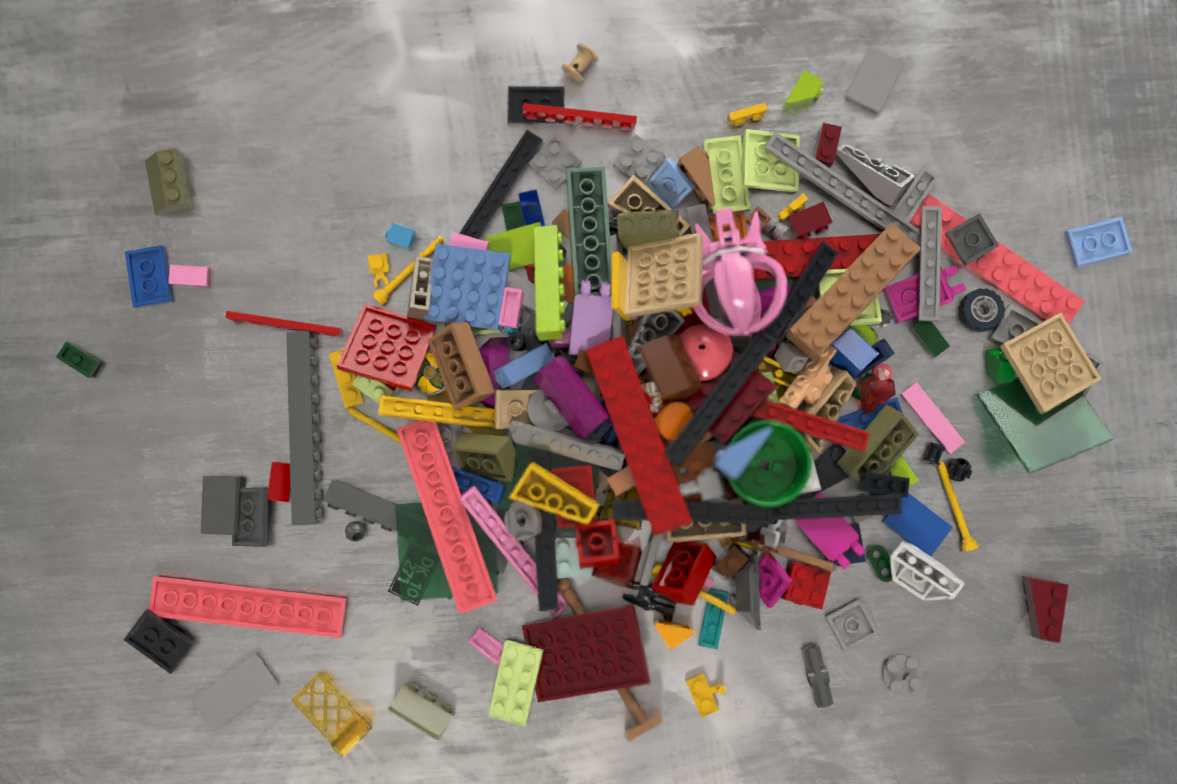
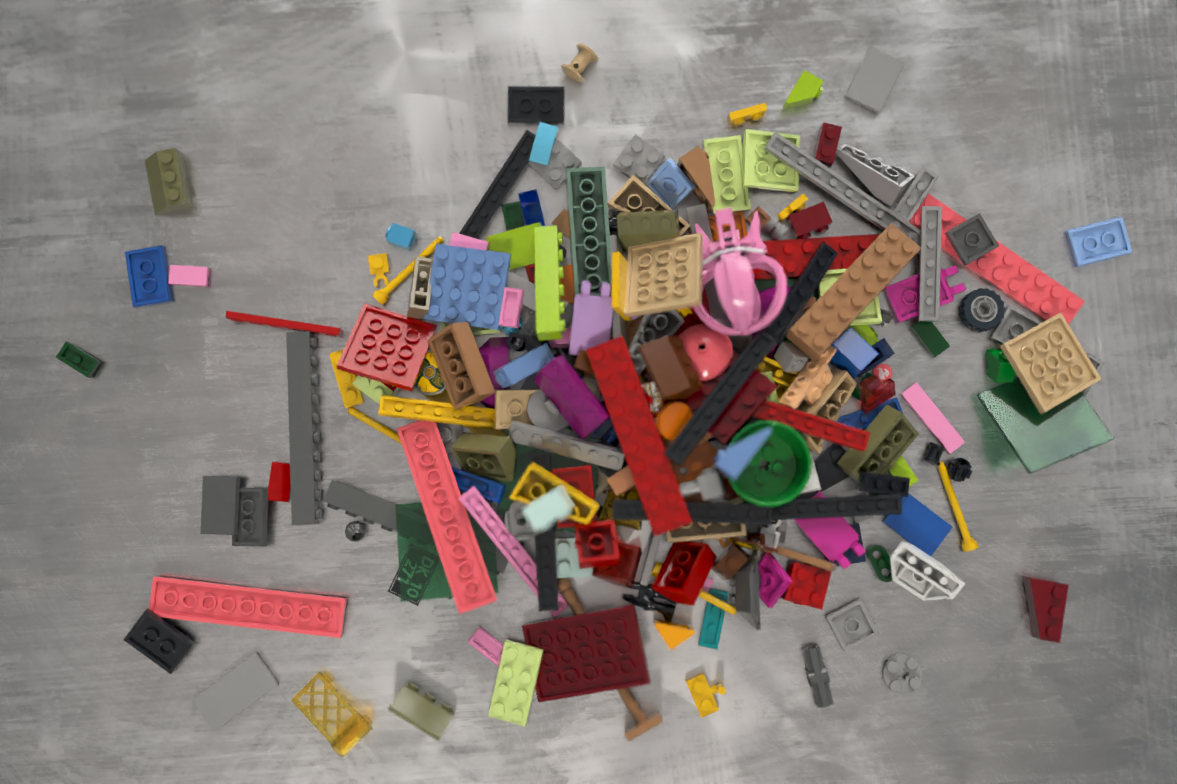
(543, 143): none -> medium azure slope
(547, 508): none -> light aqua brick
(585, 117): red plate -> none

